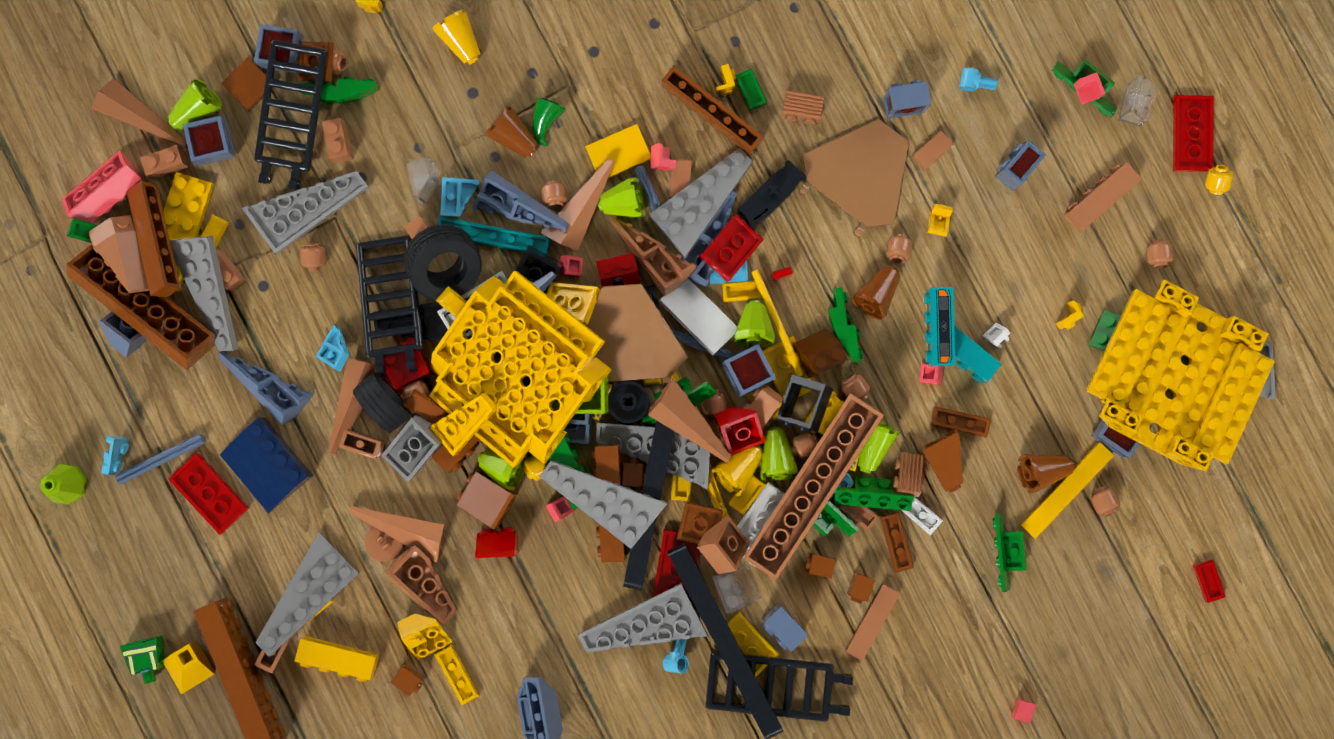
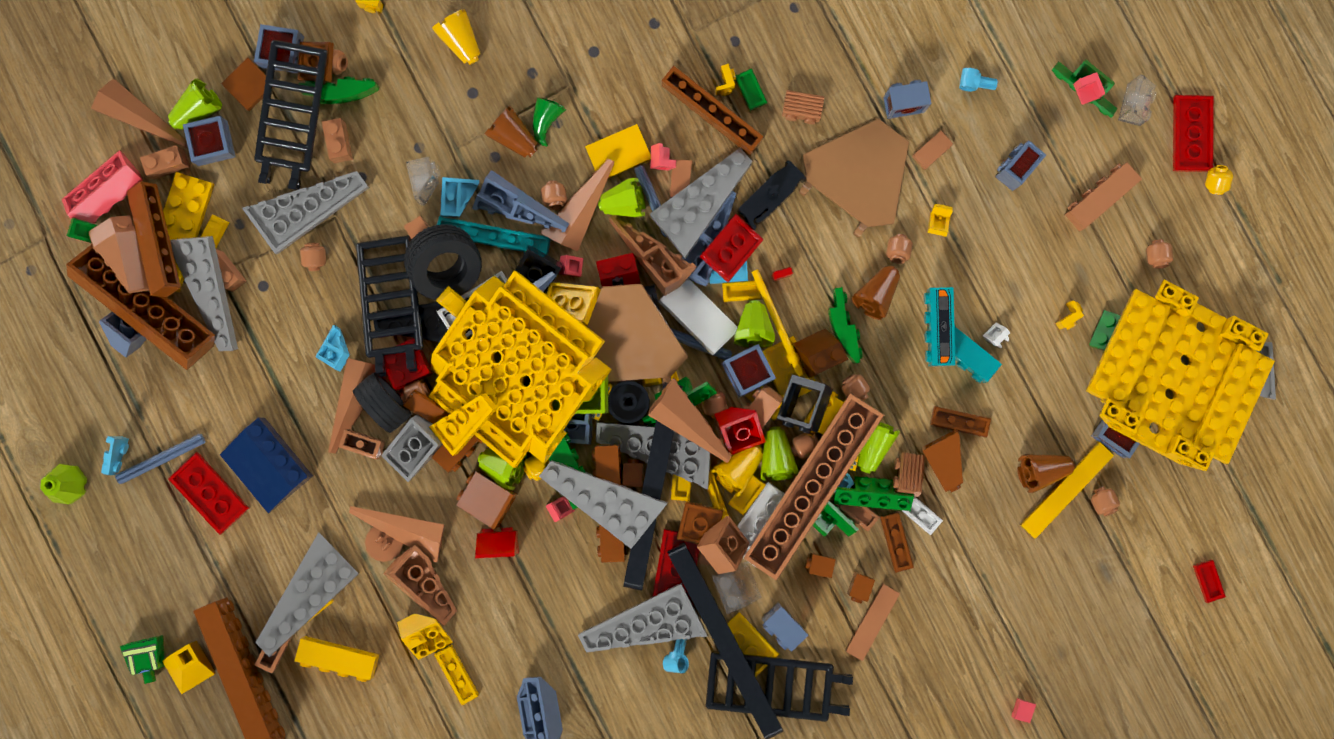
(277, 396): sand blue wedge -> none
(408, 680): dark orange brick -> none
(931, 375): coral slope -> none
(1010, 551): green bracket -> none

